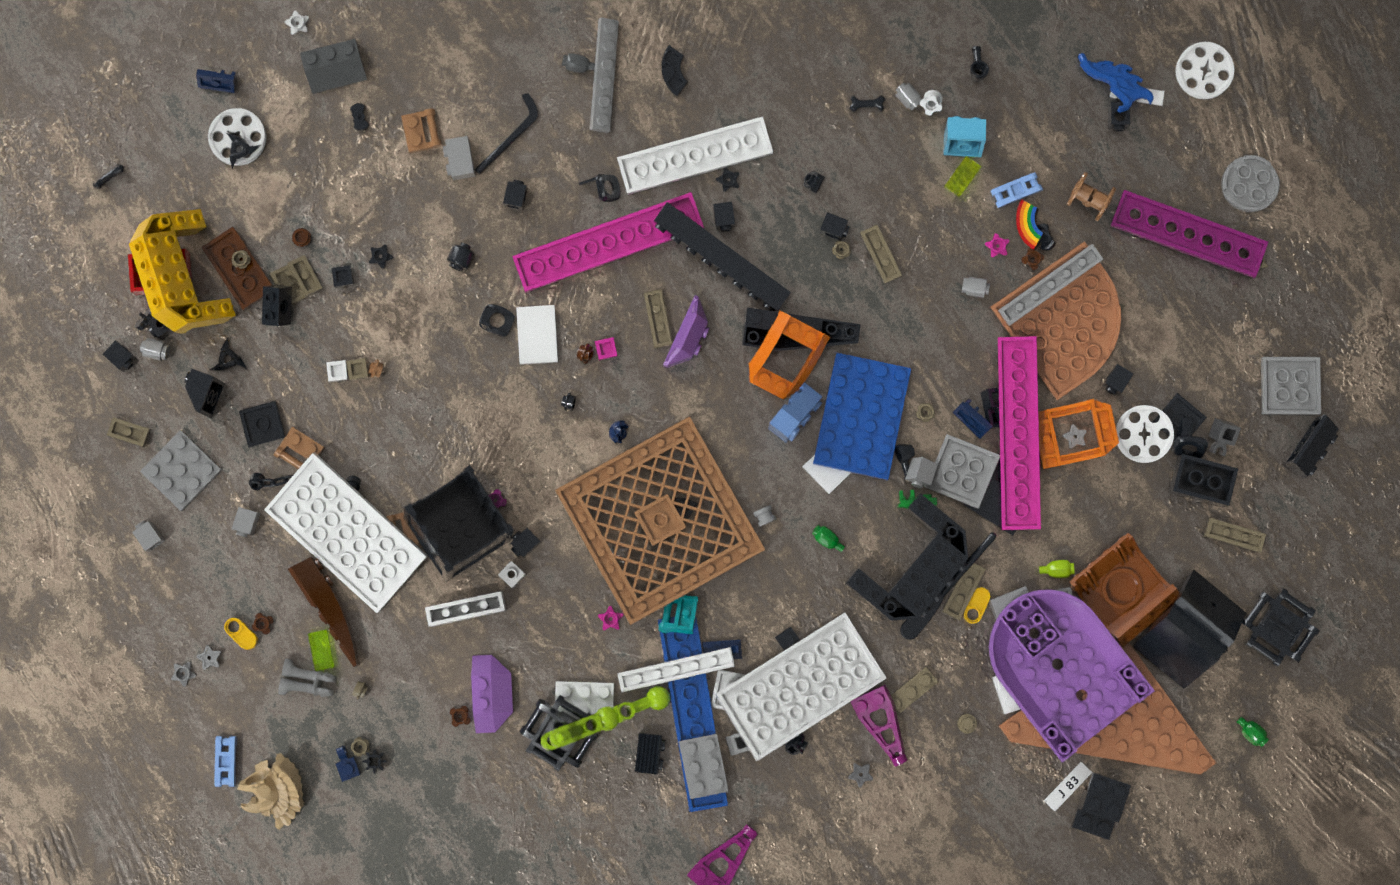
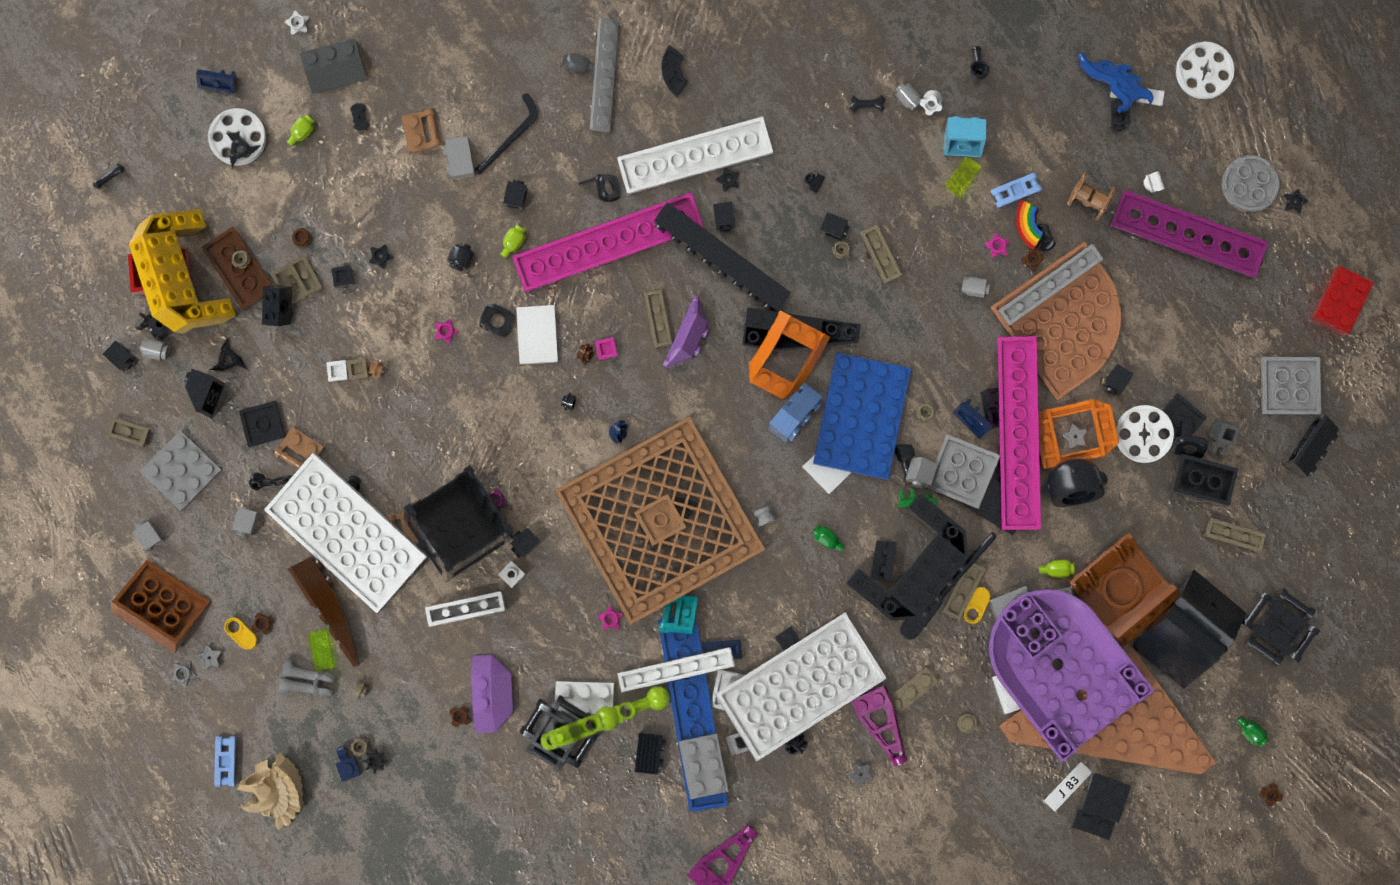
(159, 606): none -> dark orange slope
(301, 129): none -> lime plant
(445, 326): none -> dark pink plate
(513, 240): none -> lime plant
(883, 560): none -> black bracket
(1075, 483): none -> black piece
(1154, 182): none -> white plate
(1277, 796): none -> reddish brown plate
(1295, 196): none -> black plate
(1341, 301): none -> red brick

